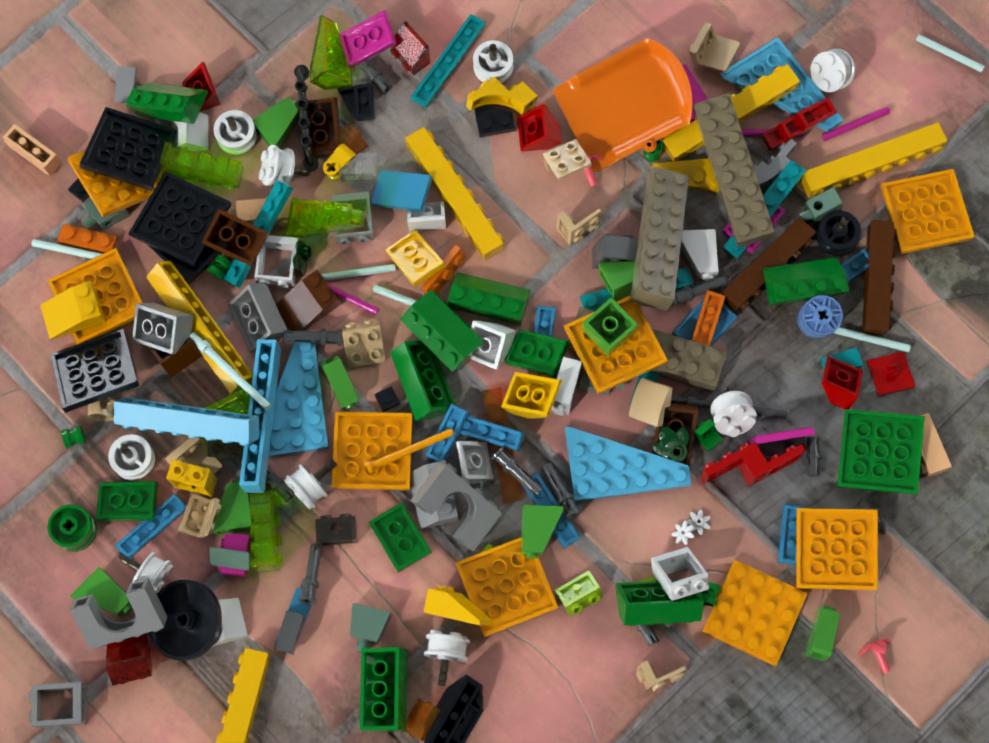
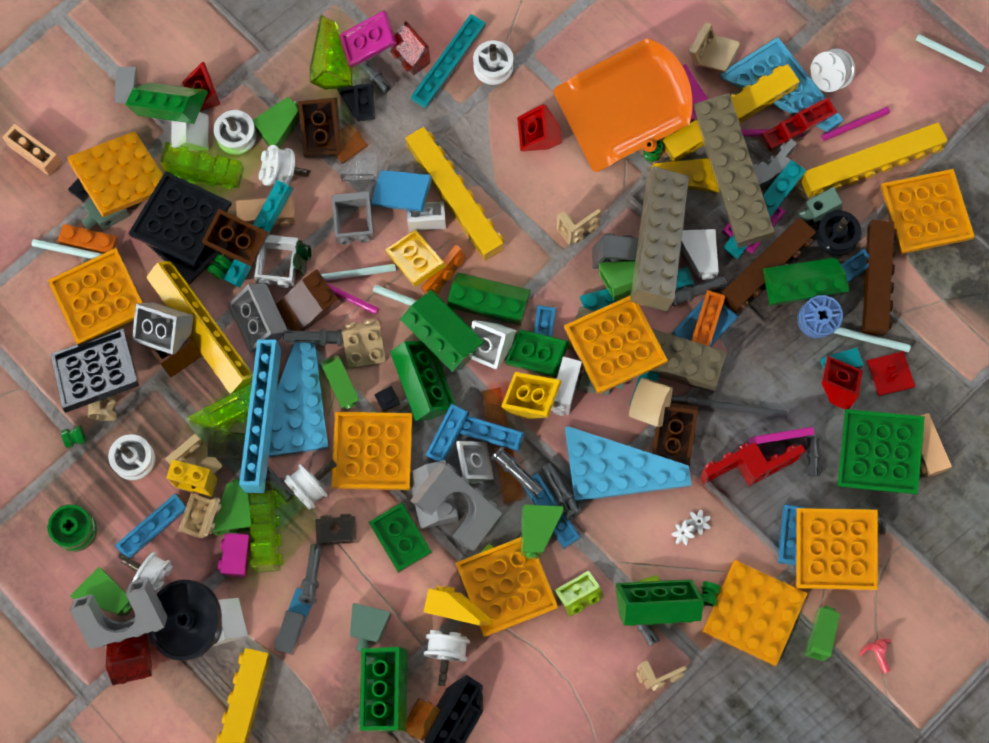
(72, 310): yellow slope -> none
(79, 705): light grey window -> none
(127, 148): black plate -> none
(127, 501): green tile -> none
(186, 420): medium azure brick -> none
(206, 348): light aqua bar -> none
(230, 558): sand green slope -> none
(302, 73): pearl dark grey bar -> none
(322, 217): clear neon green wedge -> none
(338, 160): yellow piece -> none
(408, 450): light orange bar -> none
(493, 121): black wing -> none
(518, 97): yellow arch -> none
(566, 160): tan bracket -> none
(589, 172): coral plant -> none
(609, 327): bright green brick -> none
(670, 441): dark green plate -> none
(682, 560): white window -> none
(707, 435): green bracket -> none
(733, 413): white wheel -> none

